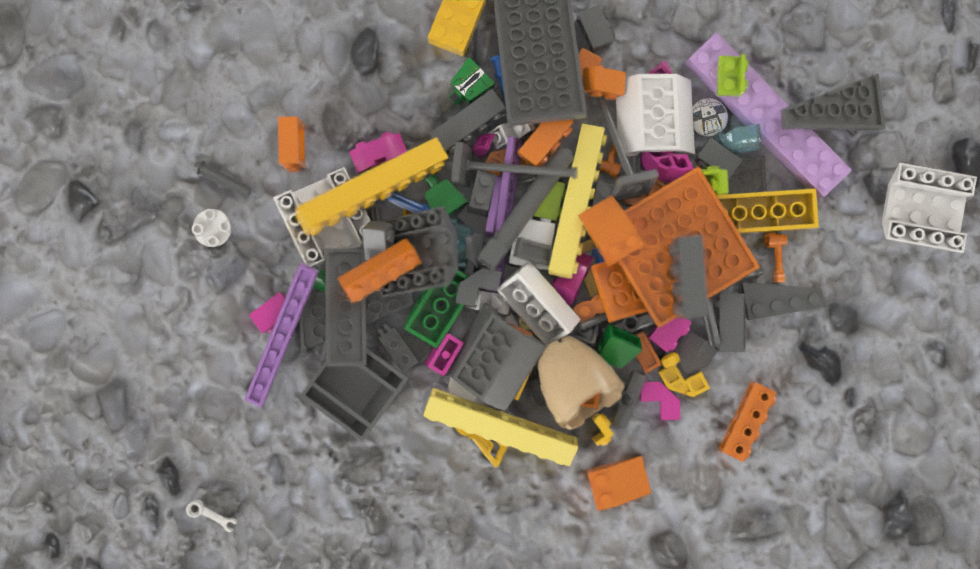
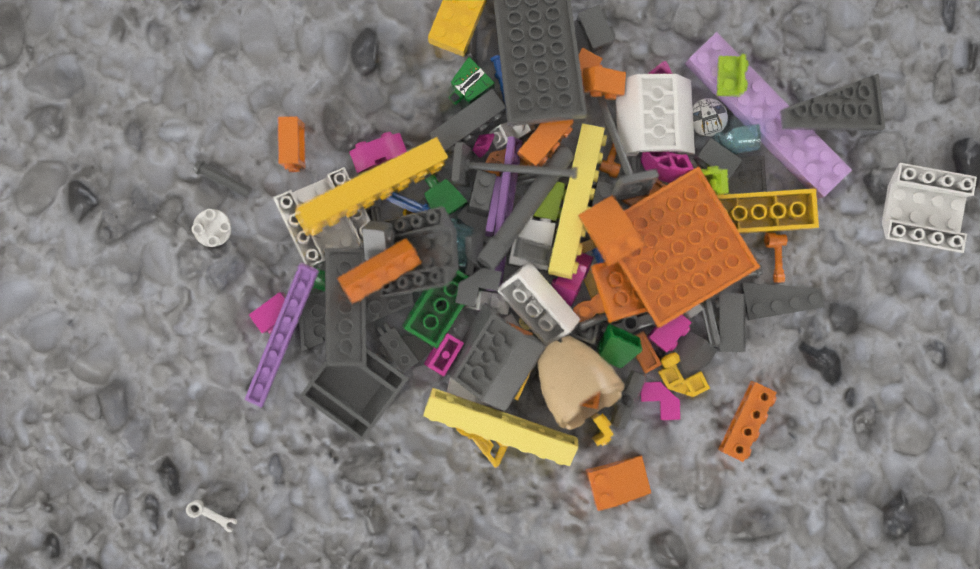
(689, 277): dark grey brick -> none

